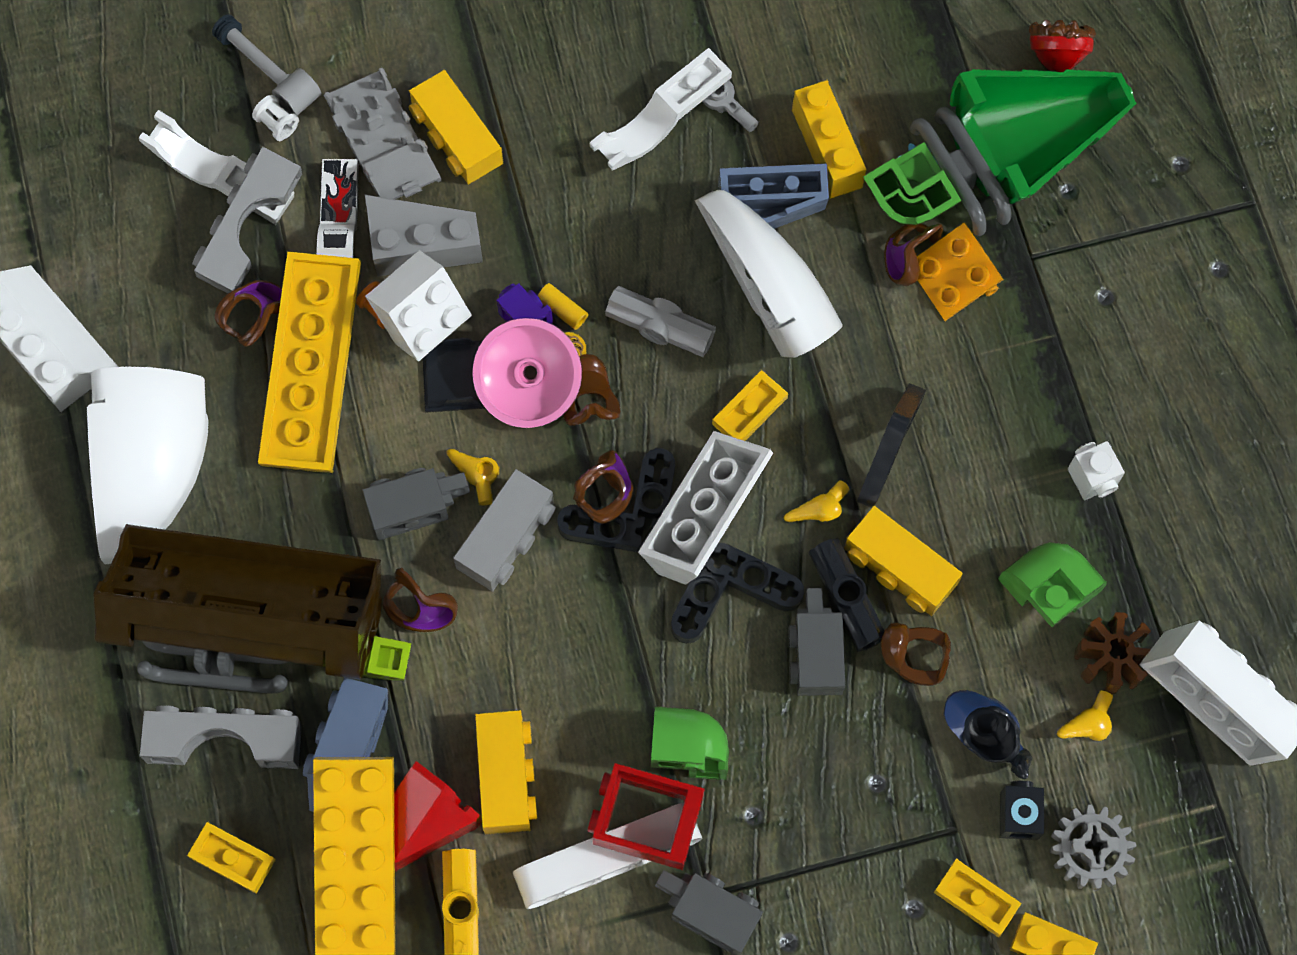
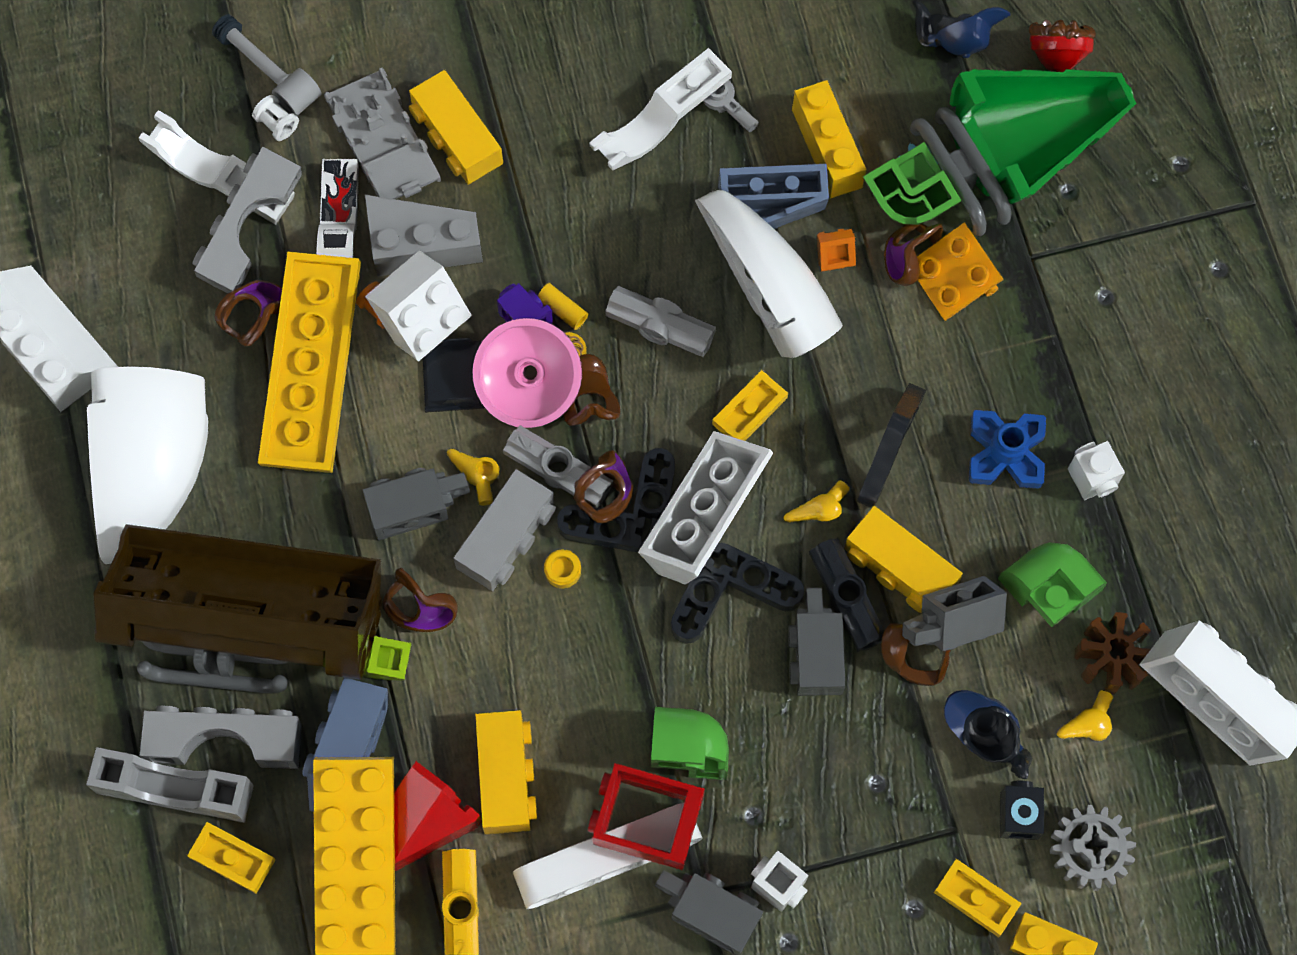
(151, 783): none -> light grey arch
(539, 454): none -> light grey piece
(562, 568): none -> yellow tile
(779, 881): none -> white brick
(836, 249): none -> orange tile
(958, 615): none -> dark grey hinge
(959, 34): none -> dark blue hair
(1007, 449): none -> blue plant

